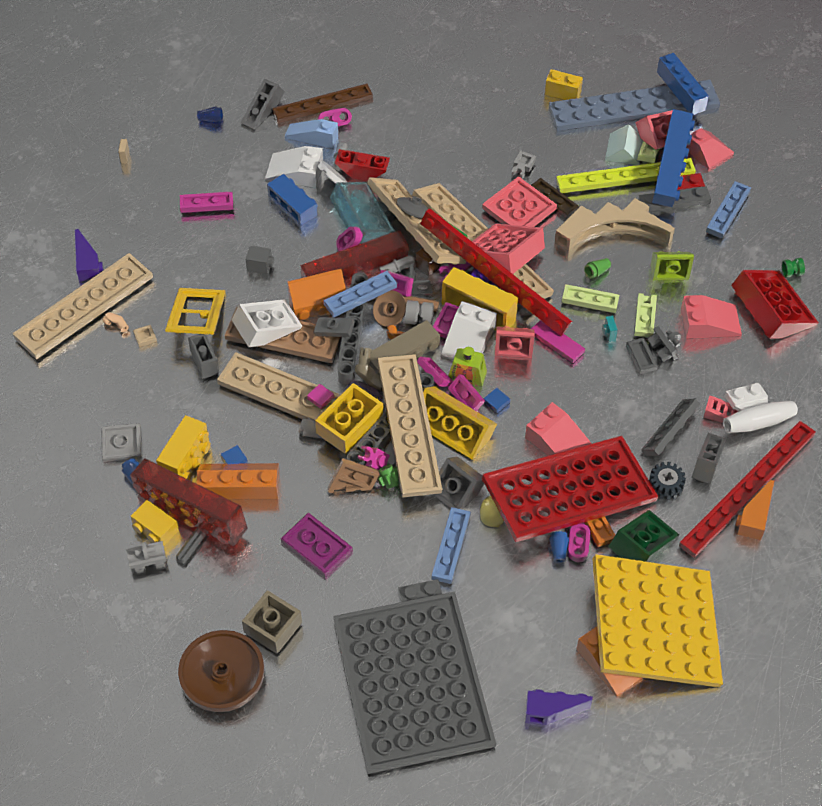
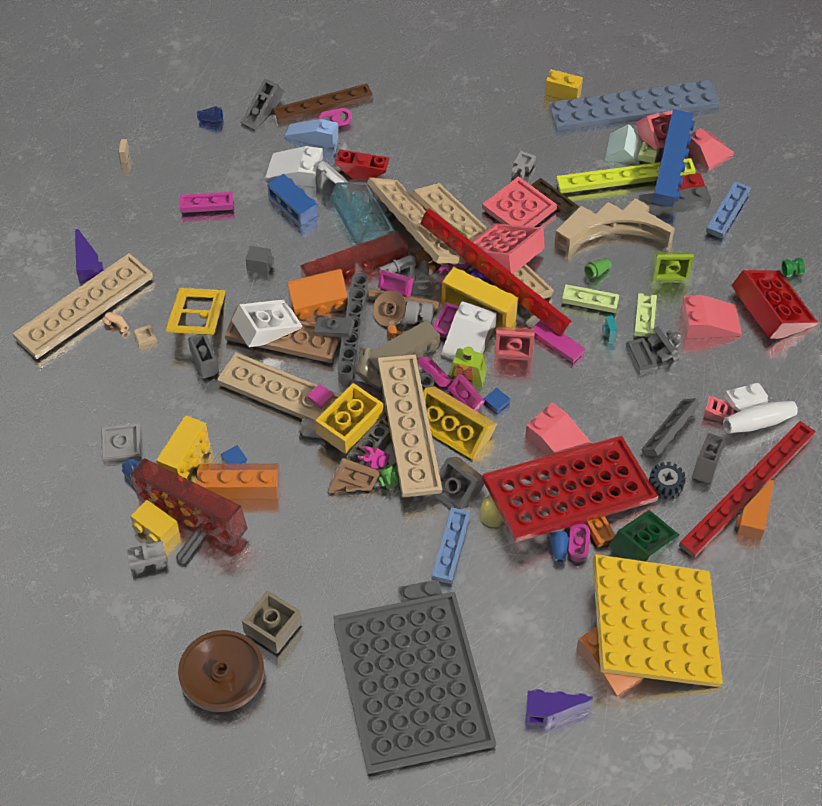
(316, 544): magenta tile -> none
(350, 237): dark pink plate -> none
(360, 294): medium blue plate -> none
(412, 206): dark grey dish -> none
(682, 84): blue brick -> none

